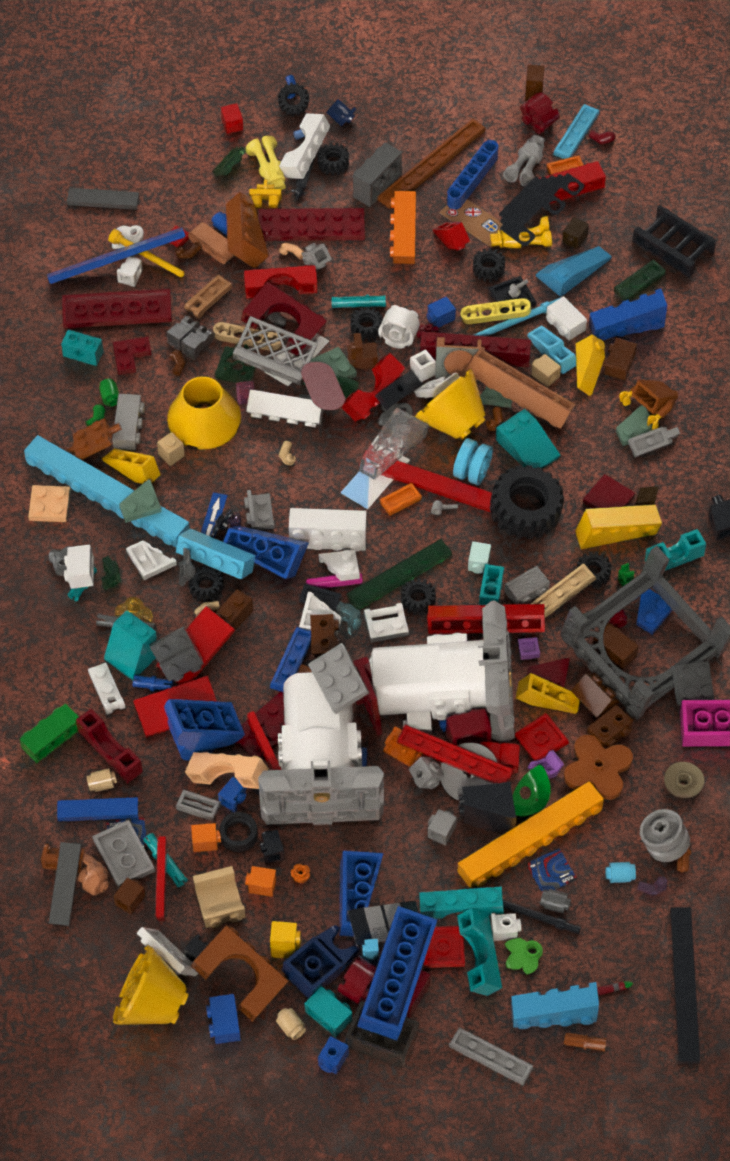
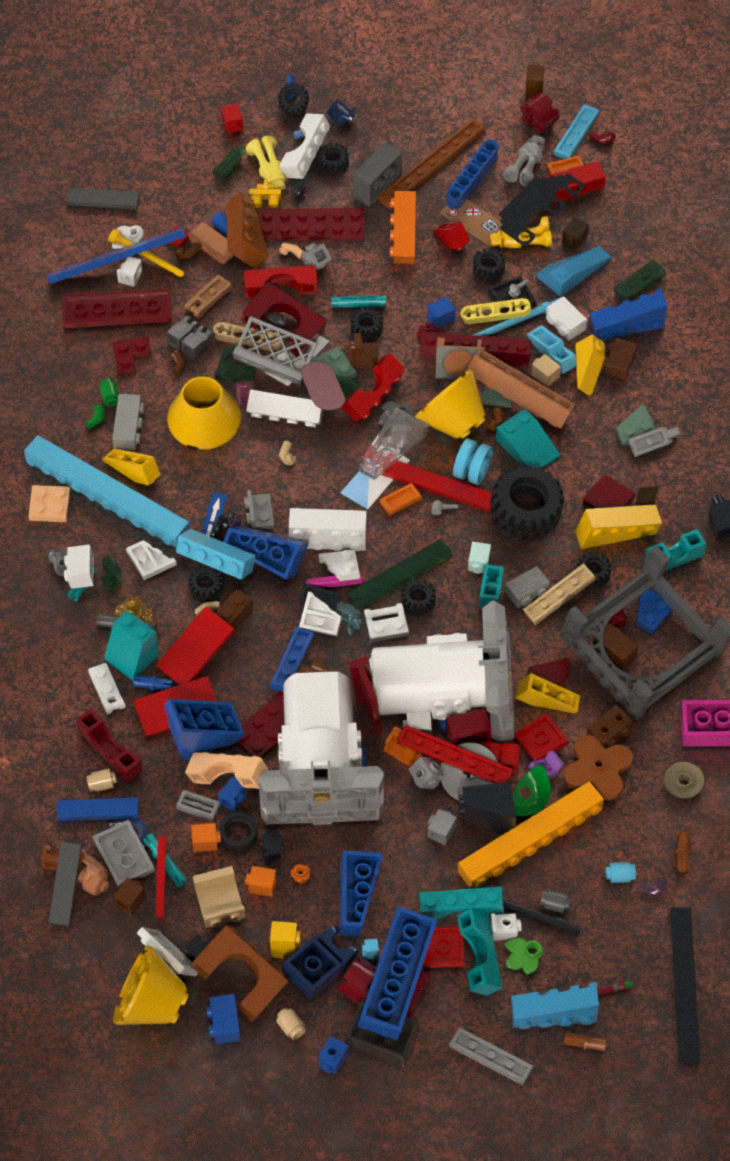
(50, 733): green brick -> none
(82, 347): teal brick -> none
(93, 439): dark orange plate -> none
(140, 503): sand green wing -> none
(170, 449): tan brick -> none
(177, 654): dark grey plate -> none
(187, 571): dark grey plate -> none
(262, 741): red tile -> none
(323, 633): reddish brown brick -> none
(328, 1011): teal brick -> none
(338, 678): light grey plate -> none
(376, 920): sticker -> none
(398, 390): black tile -> none
(399, 327): white brick -> none
(423, 365): white brick -> none
(435, 387): white wing -> none
(469, 618): red brick -> none
(528, 648): medium lavender plate -> none
(551, 871): sticker -> none
(595, 694): reddish brown brick -> none
(625, 575): green plate -> none
(653, 396): dark orange torso -> none
(665, 835): light grey wheel -> none
(672, 255): black fence -> none
(692, 682): dark grey plate -> none

